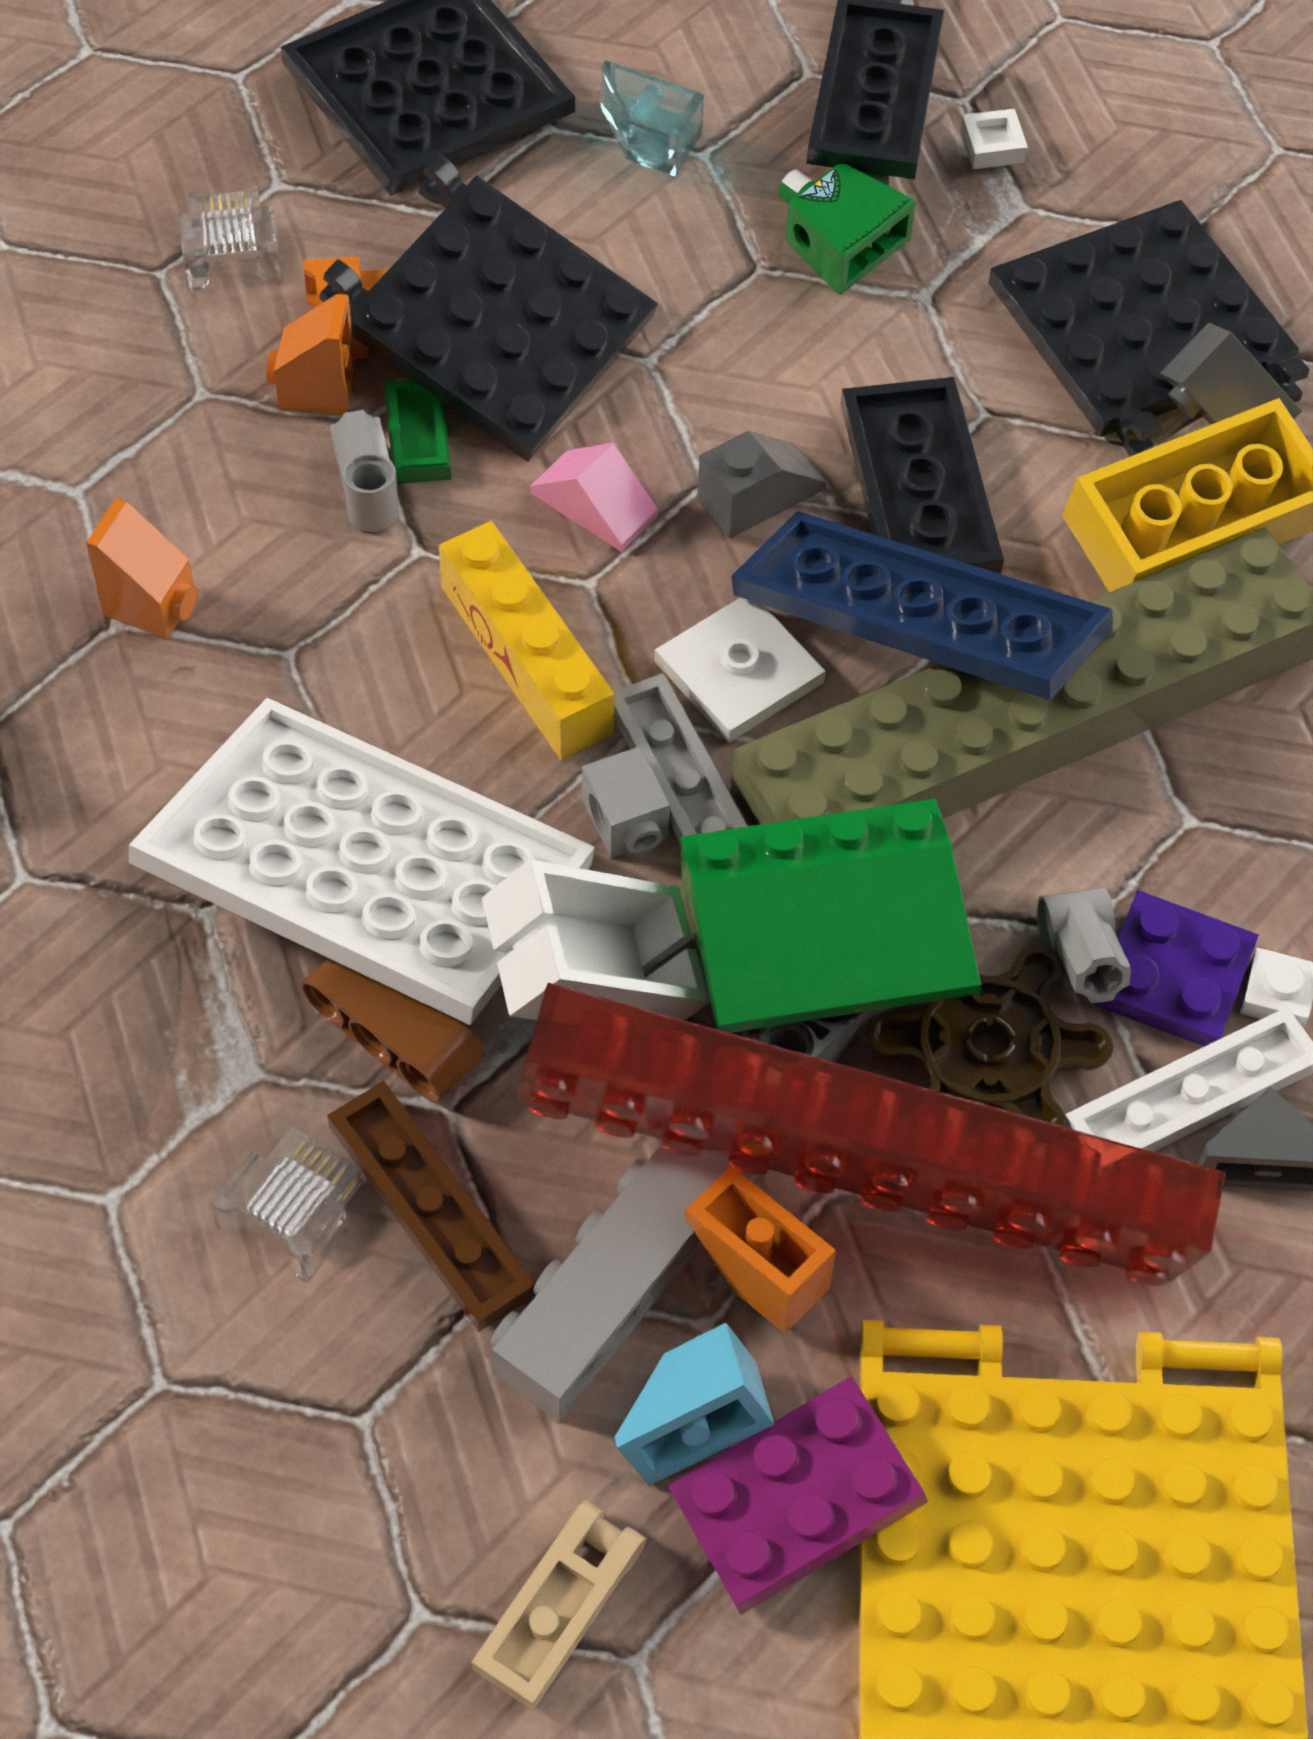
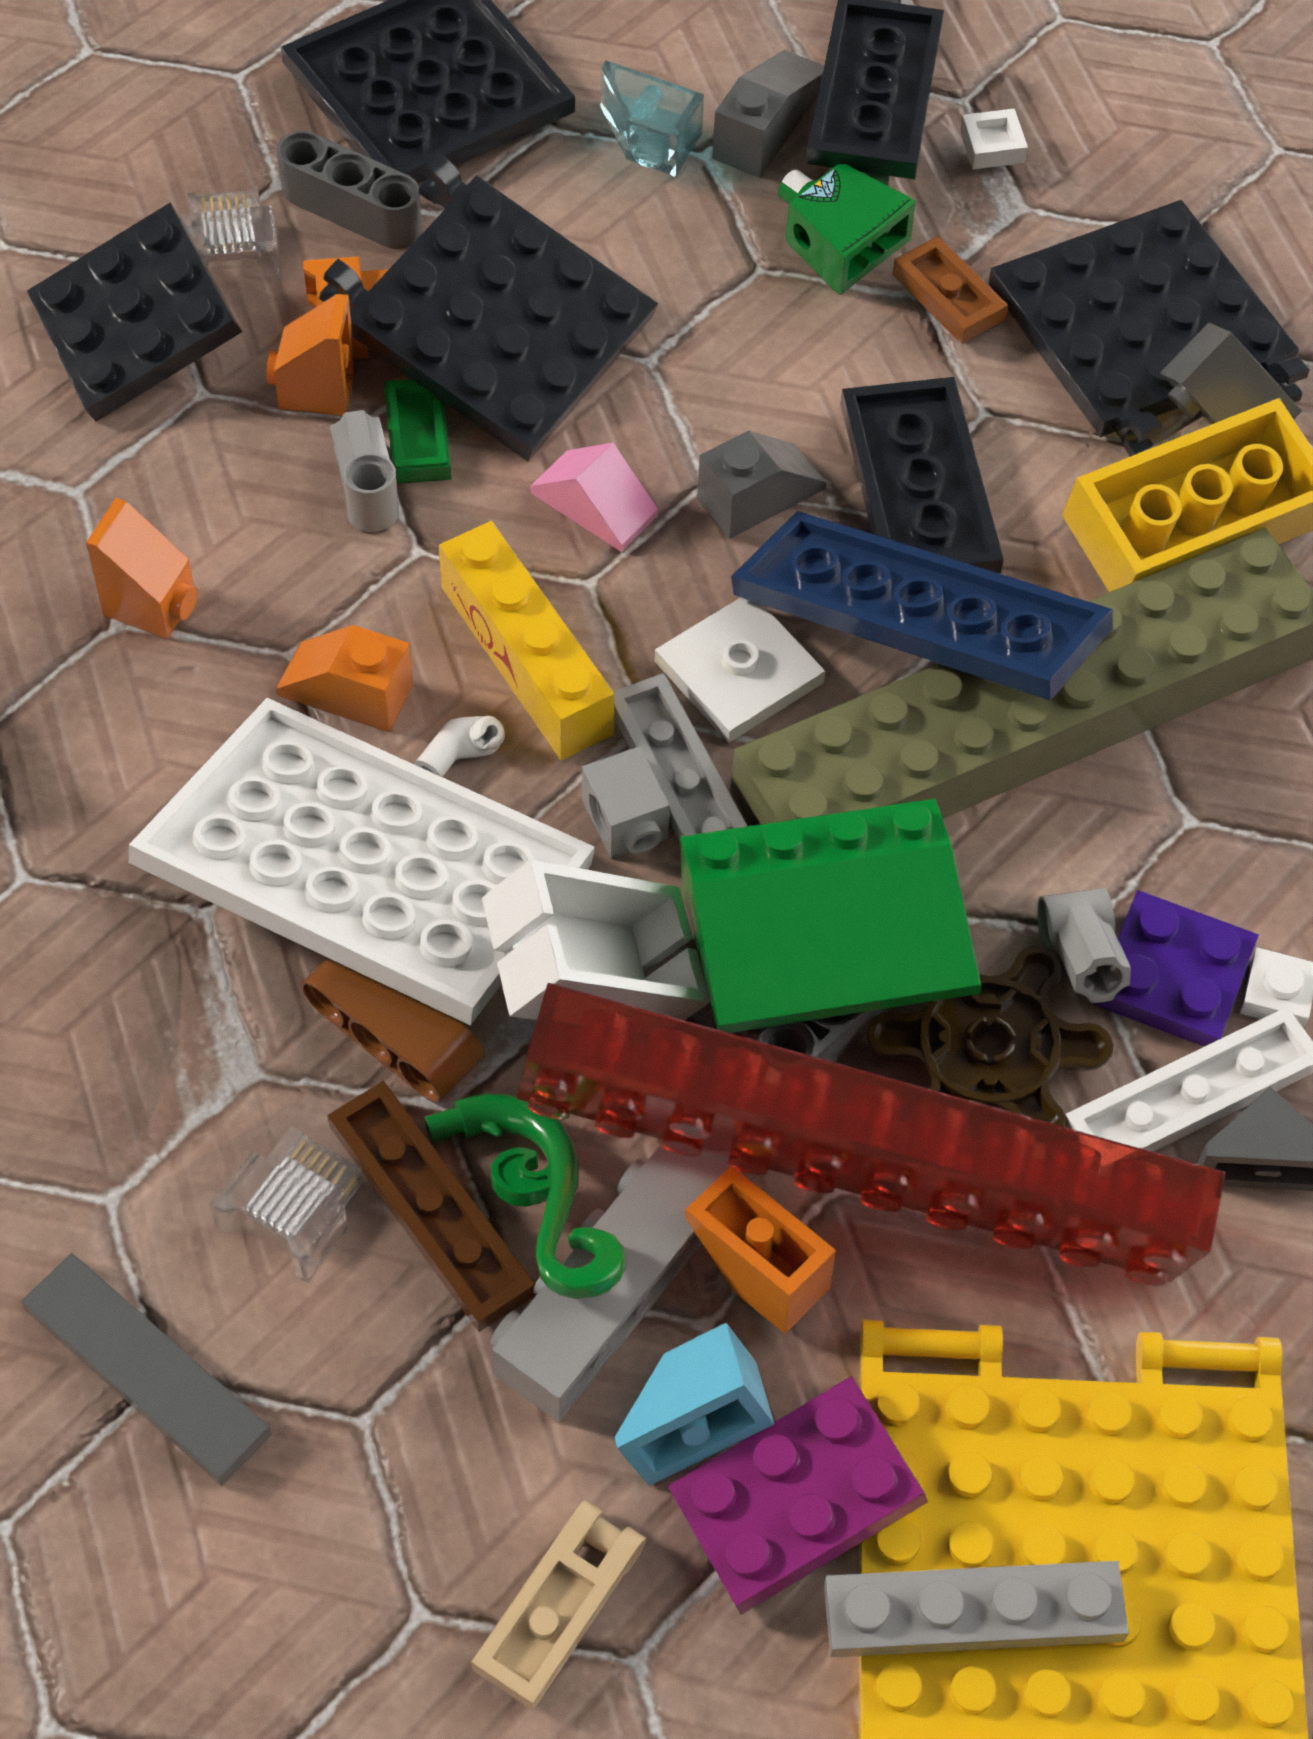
(133, 312): none -> black plate
(147, 1369): none -> dark grey tile
(349, 189): none -> dark grey beam
(351, 675): none -> orange slope
(462, 740): none -> white arm
(521, 1186): none -> green plant
(764, 111): none -> dark grey slope
(949, 289): none -> dark orange plate
(975, 1608): none -> light grey plate

